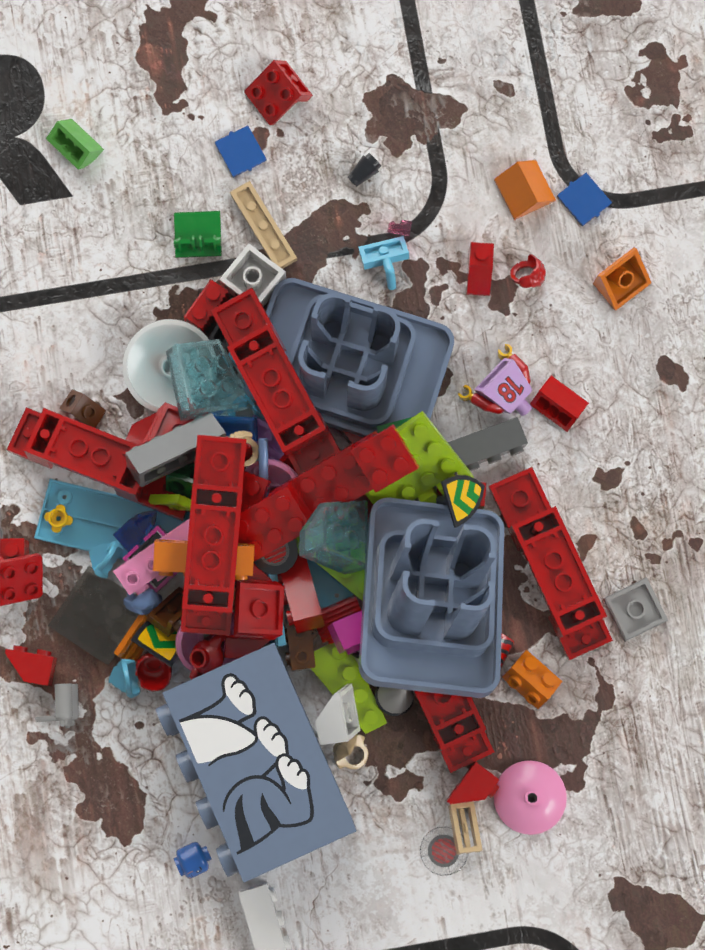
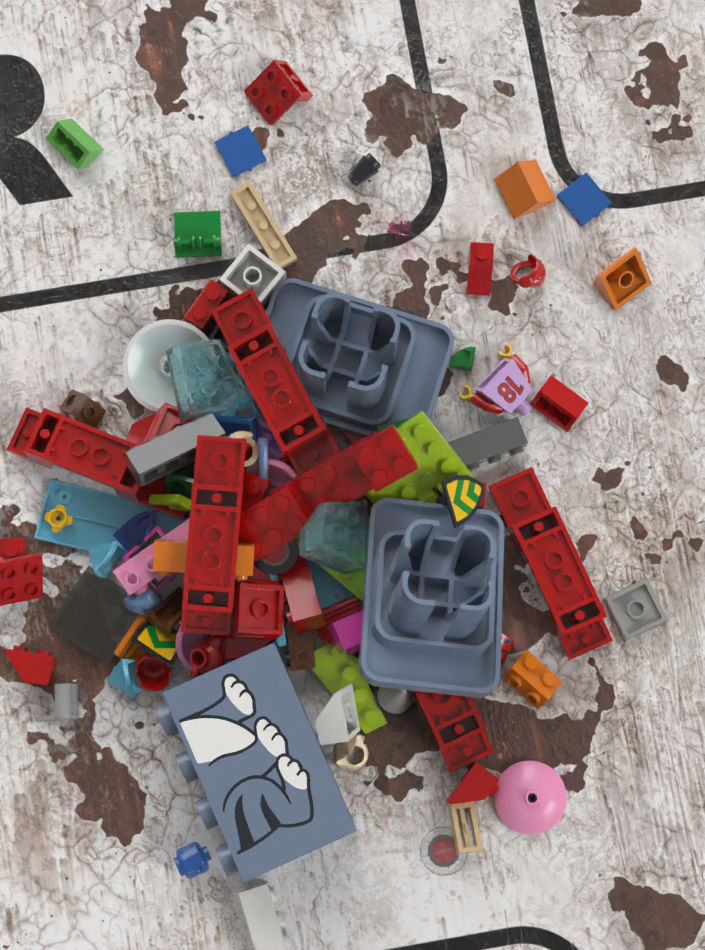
(385, 254): medium azure plate -> none
(463, 359): none -> green tile

